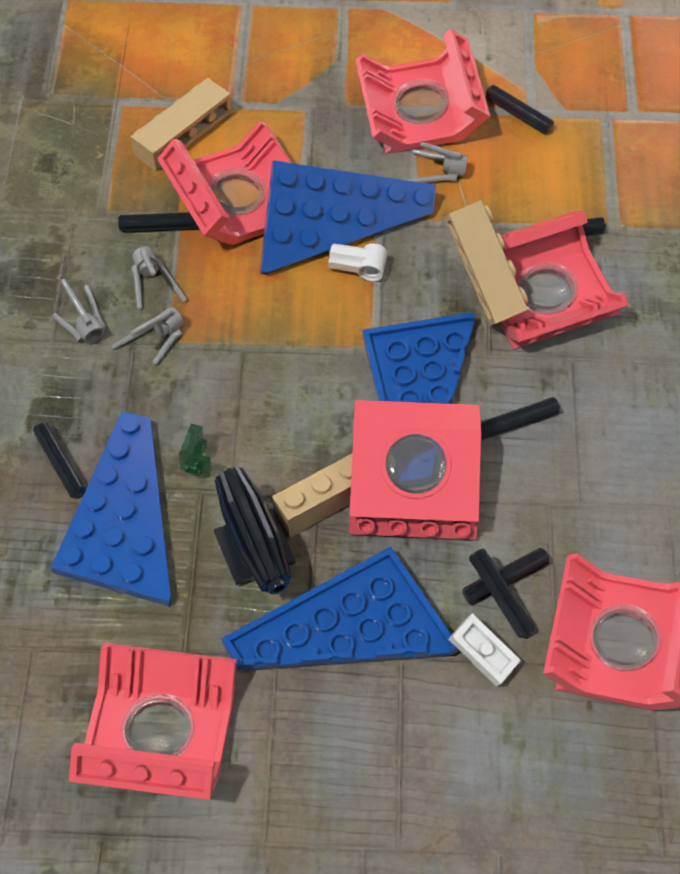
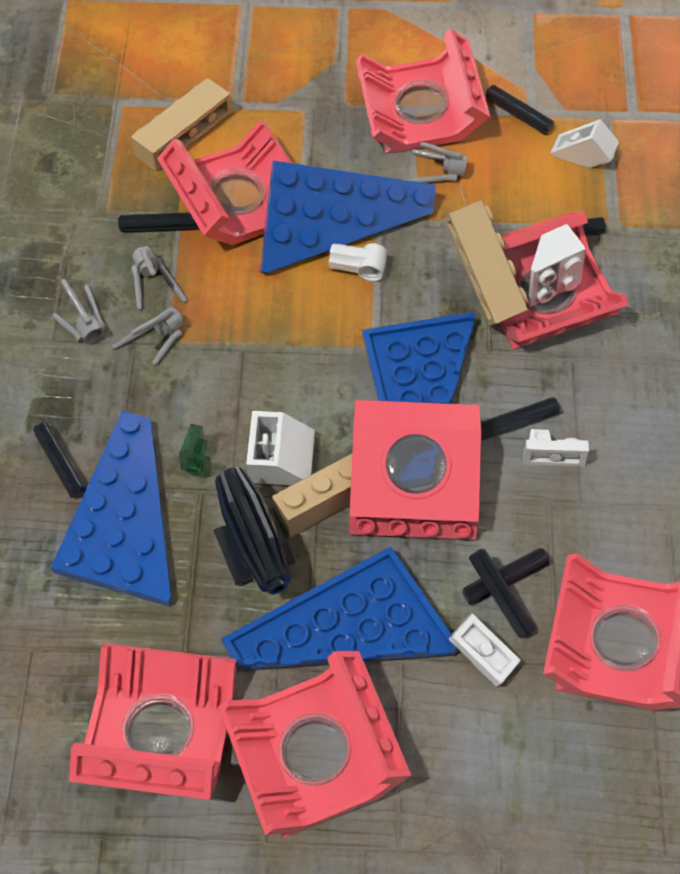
(279, 449): none -> white slope
(315, 747): none -> coral panel
(543, 451): none -> white hinge
(556, 265): none -> white slope
(586, 145): none -> white slope

